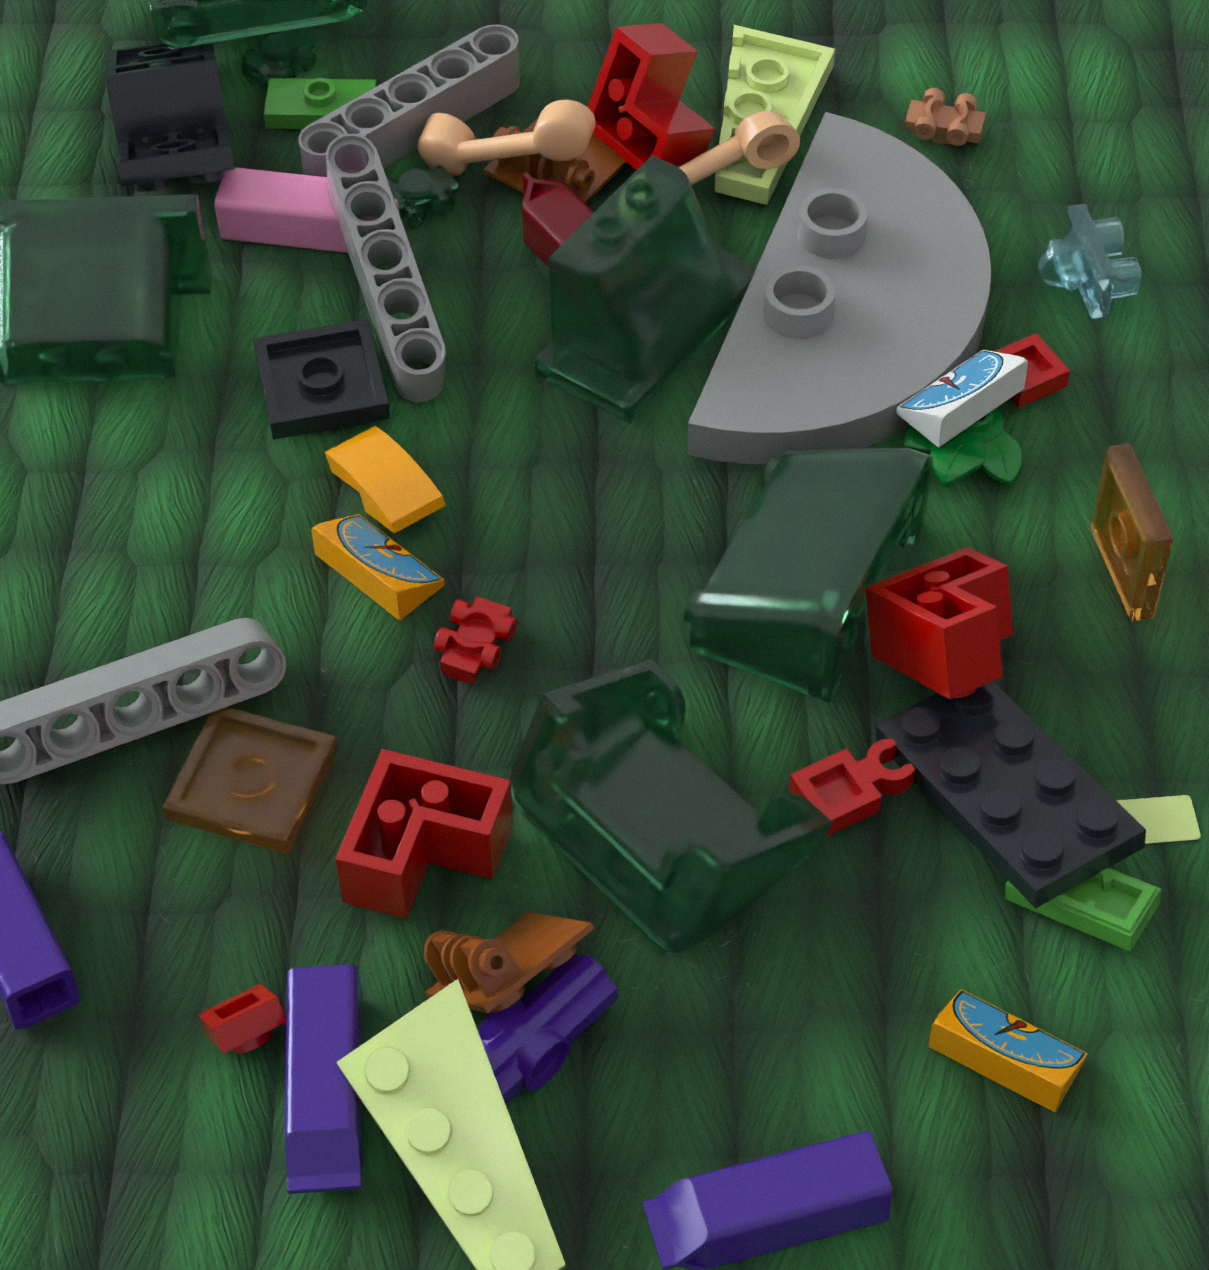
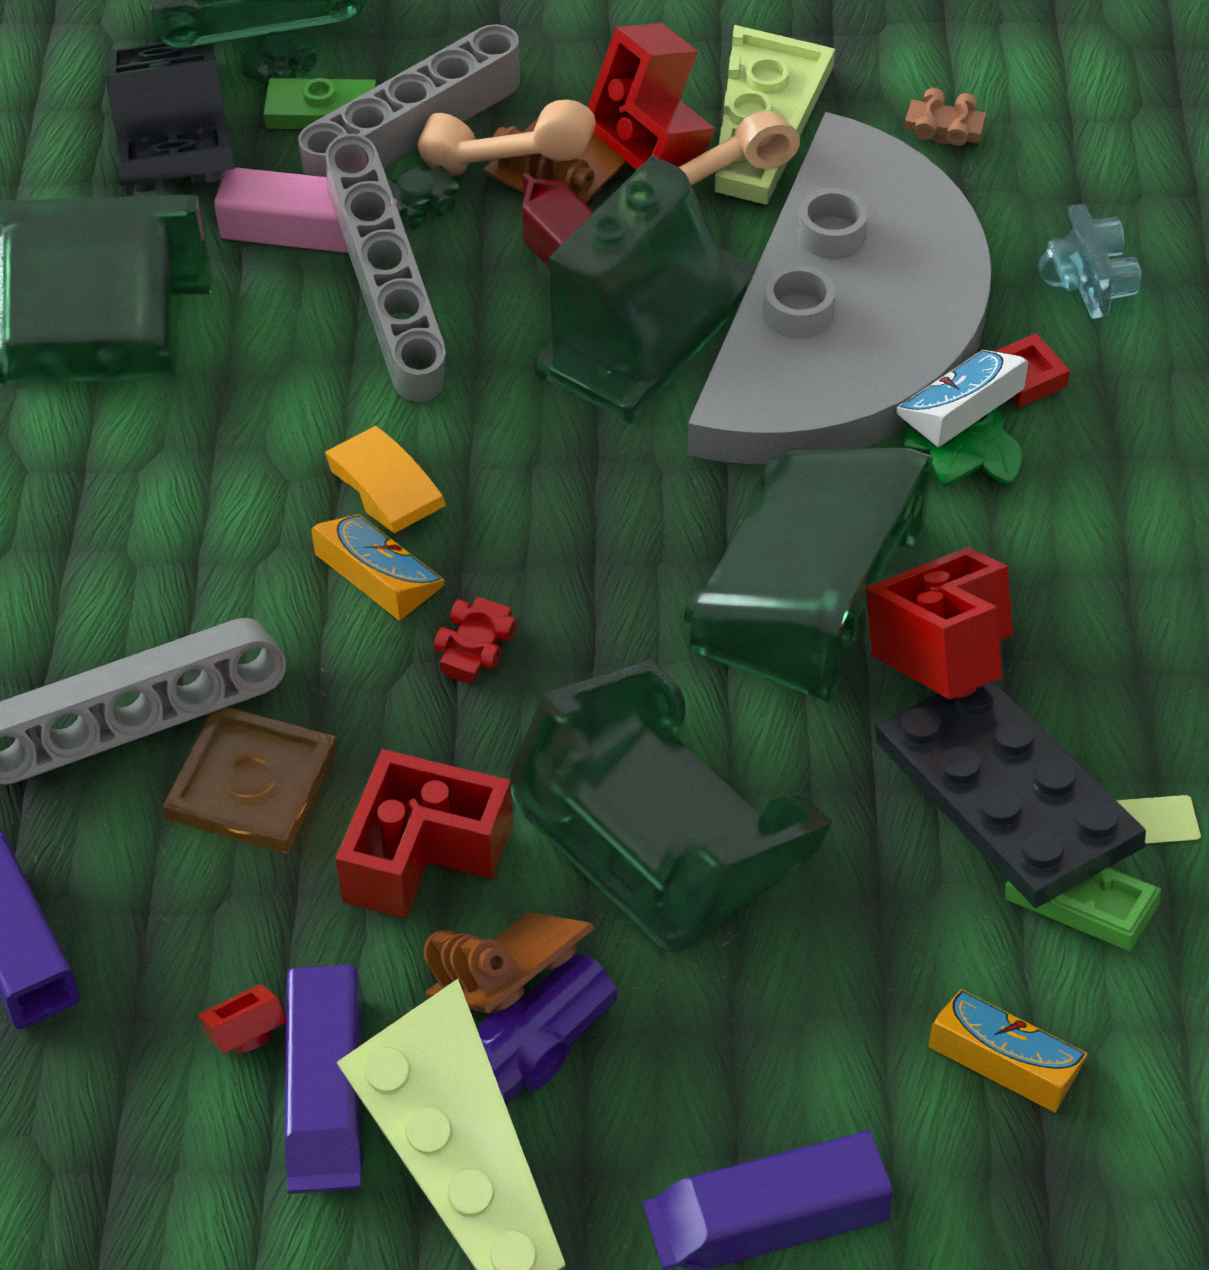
(321, 379): black plate -> none
(851, 789): red plate -> none
(1131, 532): clear orange tile -> none

